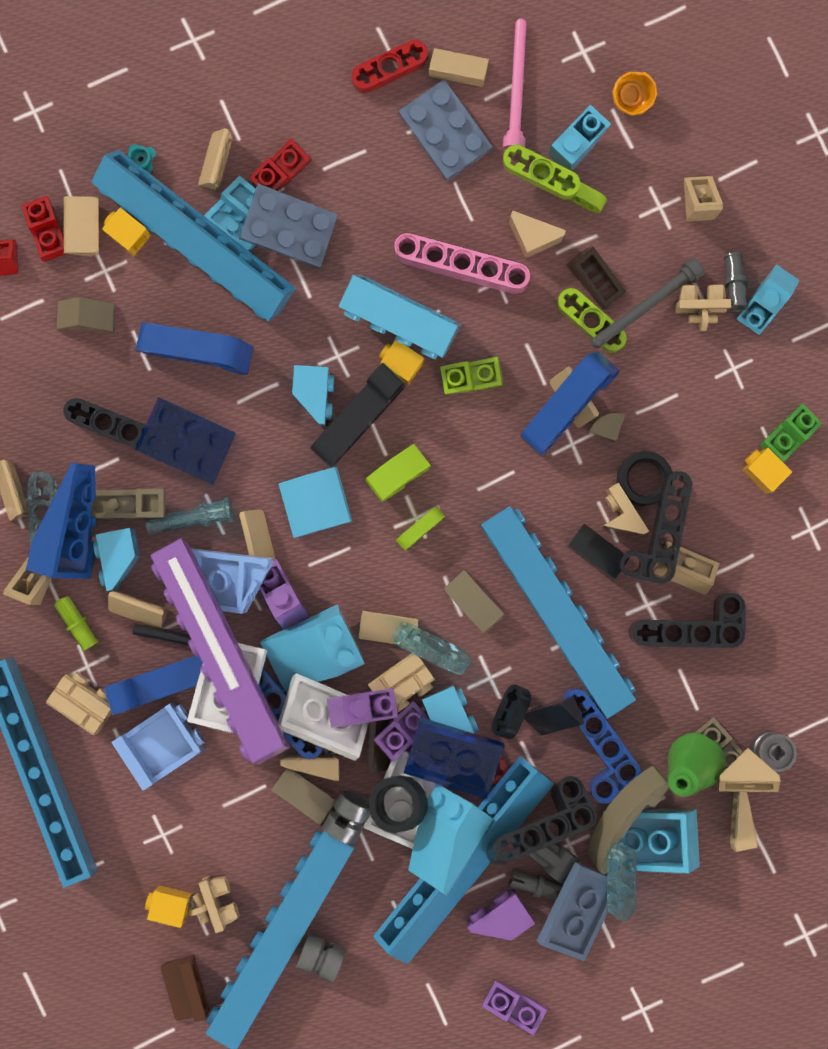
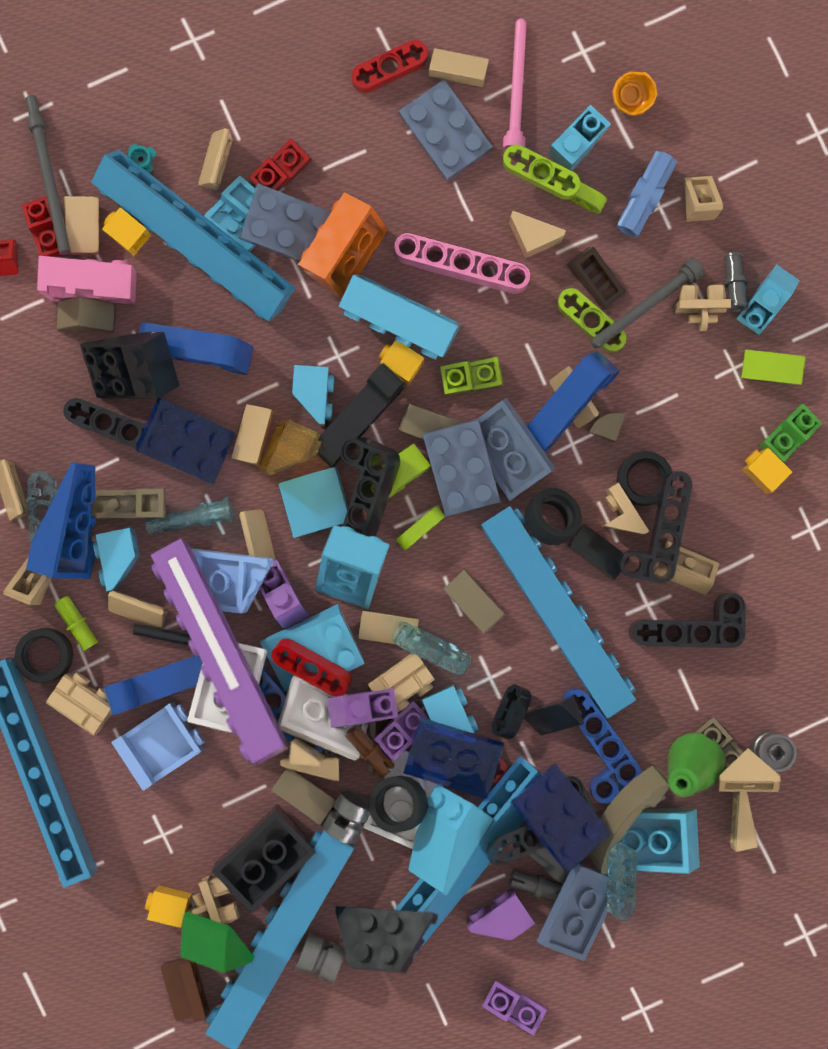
(24, 644): none -> black tyre
(37, 126): none -> dark grey bar
(87, 278): none -> bright pink wedge
(131, 366): none -> black slope
(212, 944): none -> green slope
(252, 434): none -> tan slope
(264, 858): none -> black slope
(288, 447): none -> clear yellow slope
(304, 754): none -> tan slope
(324, 665): none -> red beam
(343, 244): none -> orange slope
(351, 566): none -> medium azure slope
(369, 750): none -> reddish brown axle
(370, 473): none -> black beam
(382, 937): none -> black wing
(422, 420): none -> dark tan slope
(461, 467): none -> sand blue plate
(512, 450): none -> sand blue plate
(540, 528): none -> black tyre
(560, 817): none -> clear blue plate
(646, 194): none -> medium blue piece
(773, 367): none -> lime slope

